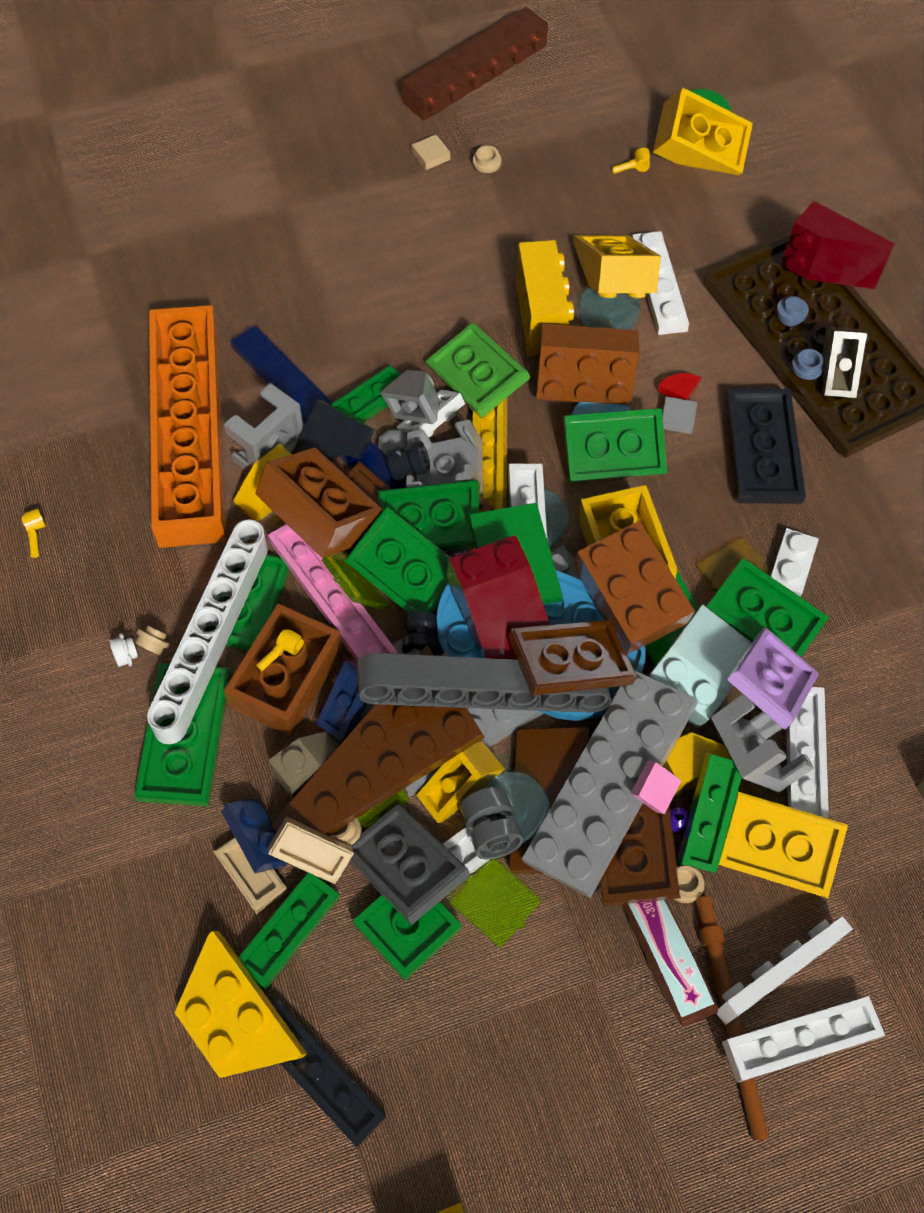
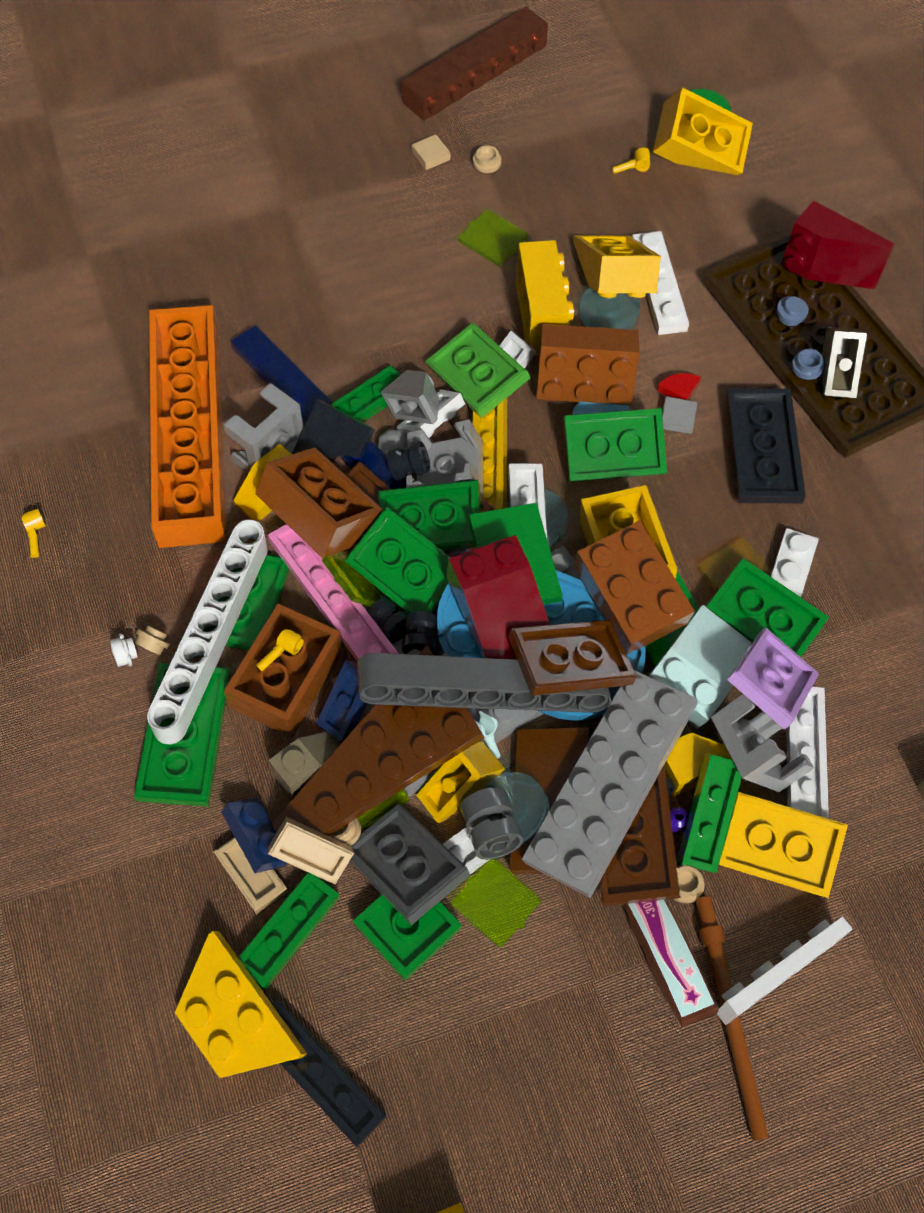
(389, 619): none -> black wheel
(488, 727): none -> light aqua hand
(493, 237): none -> clear neon green piece
(518, 348): none -> white plate
(656, 787): bright pink tile -> none
(802, 1039): white plate -> none

